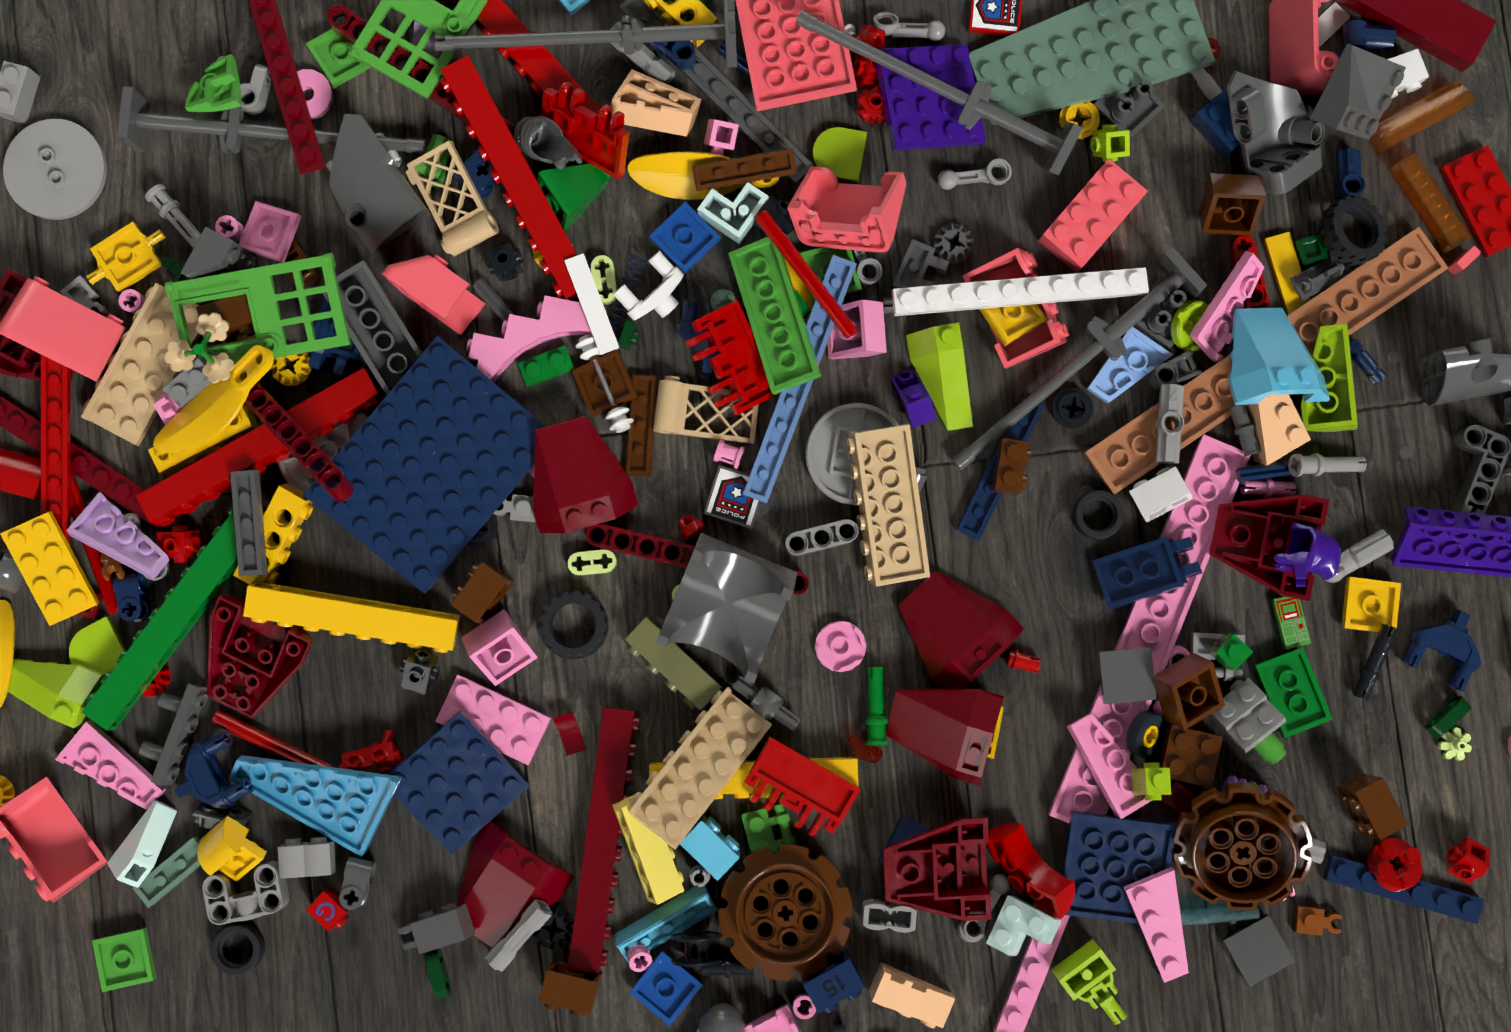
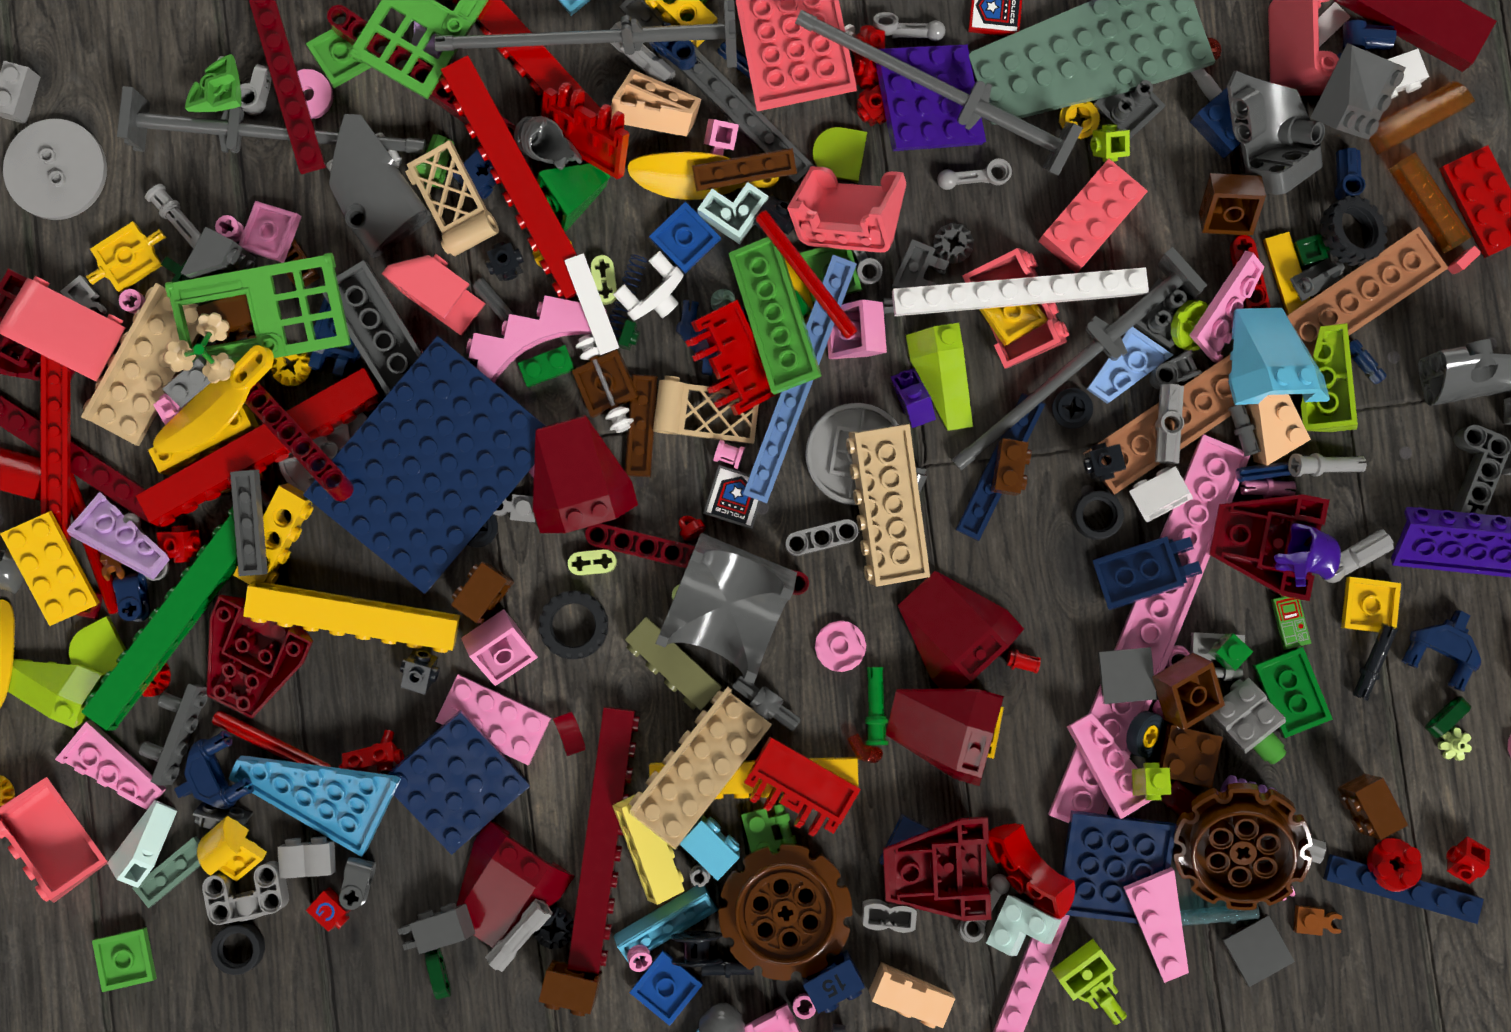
(1112, 459): none -> black brick

